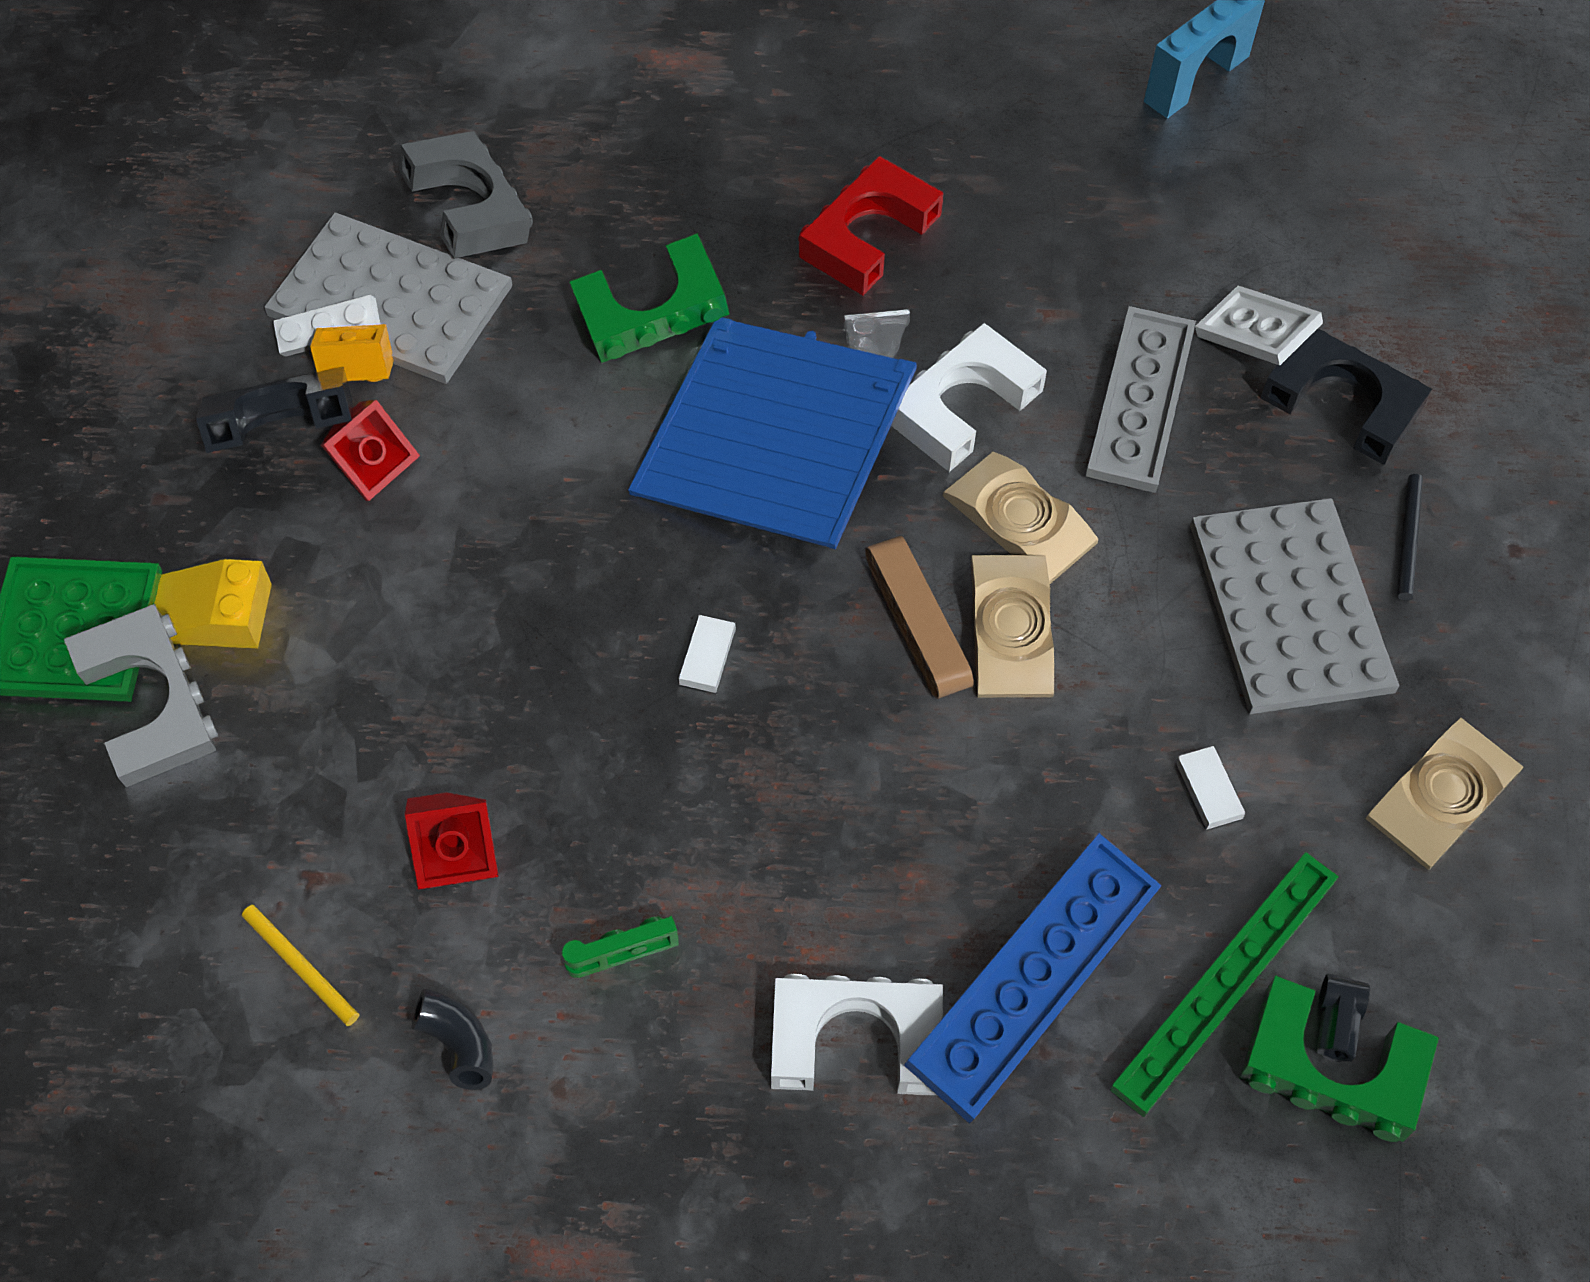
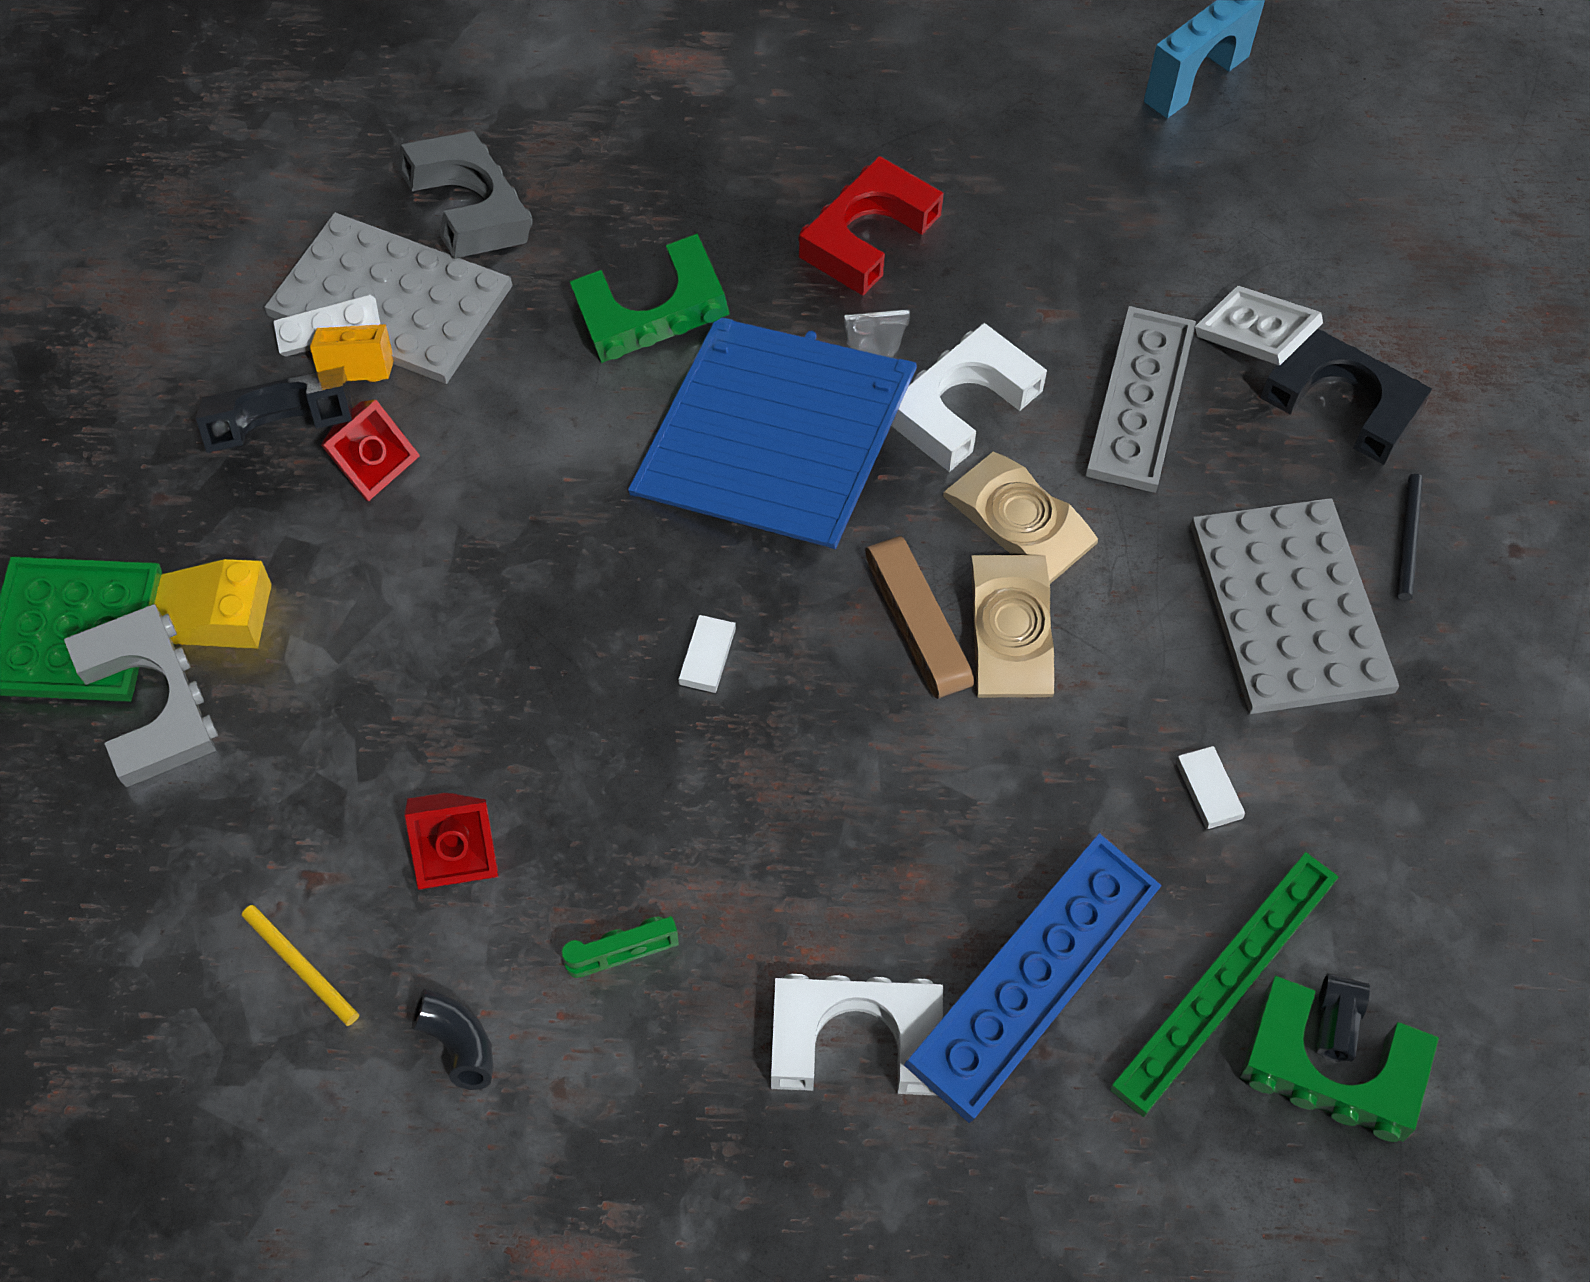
(1444, 793): tan slope -> none

